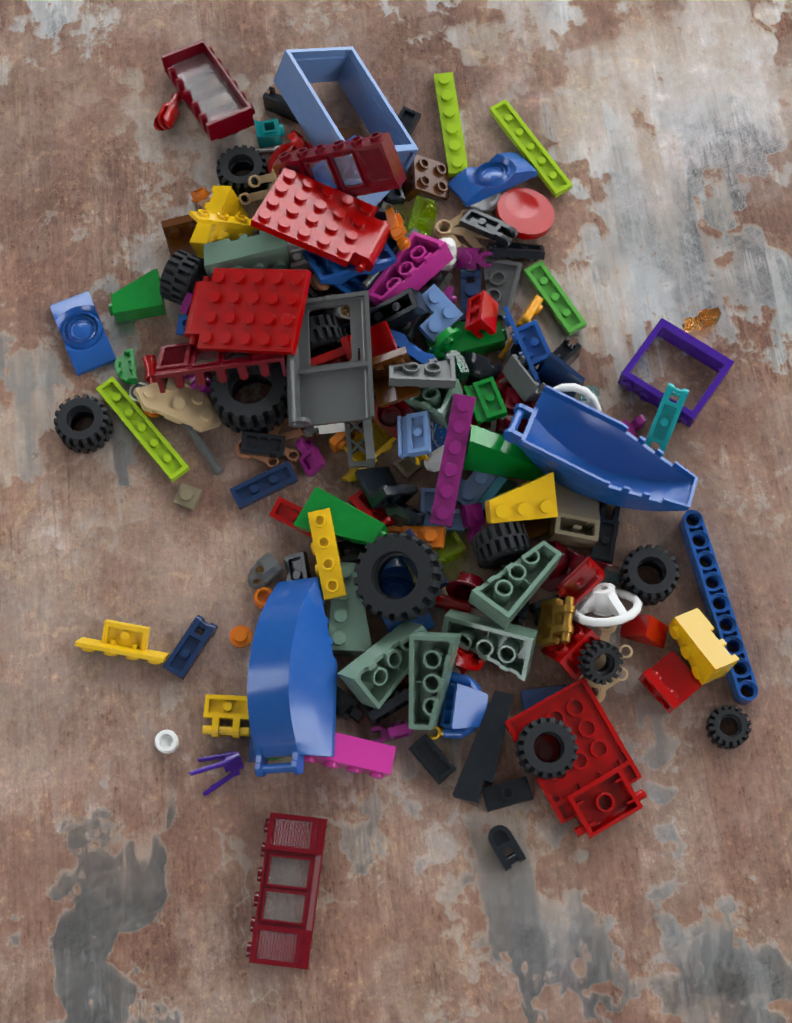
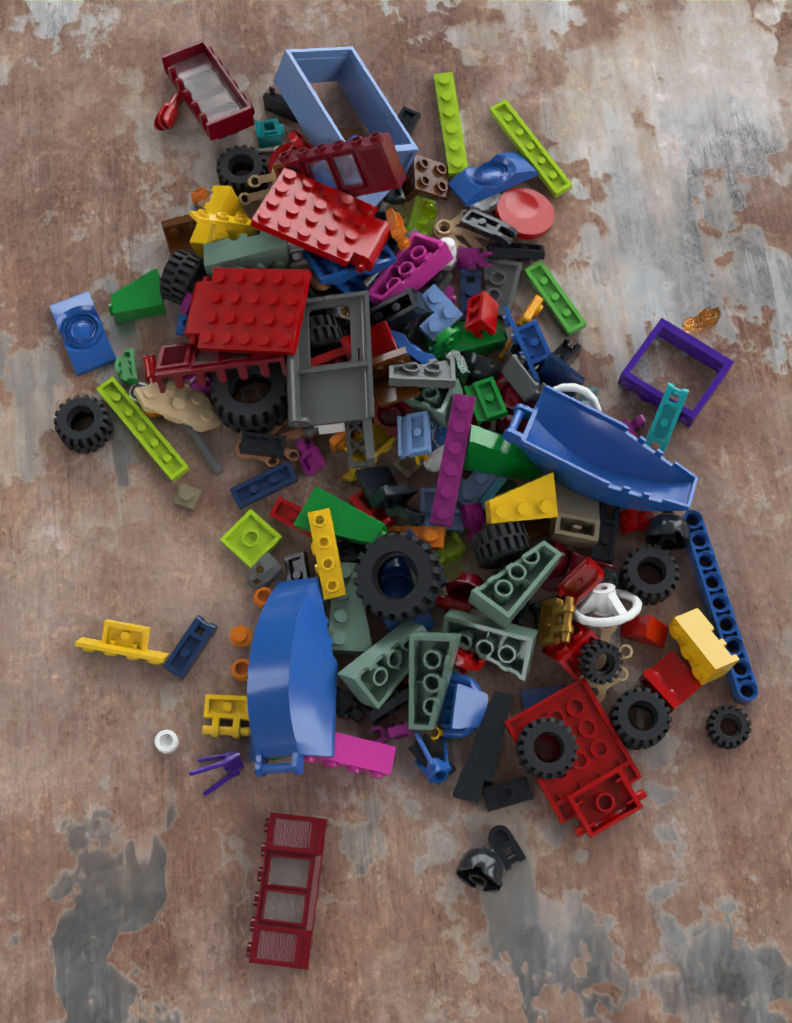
(240, 669): none -> orange plate
(251, 538): none -> lime plate
(436, 769): none -> blue plant
(482, 868): none -> black cylinder
(634, 520): none -> red bracket
(651, 703): none -> black tyre
(668, 530): none -> black cylinder

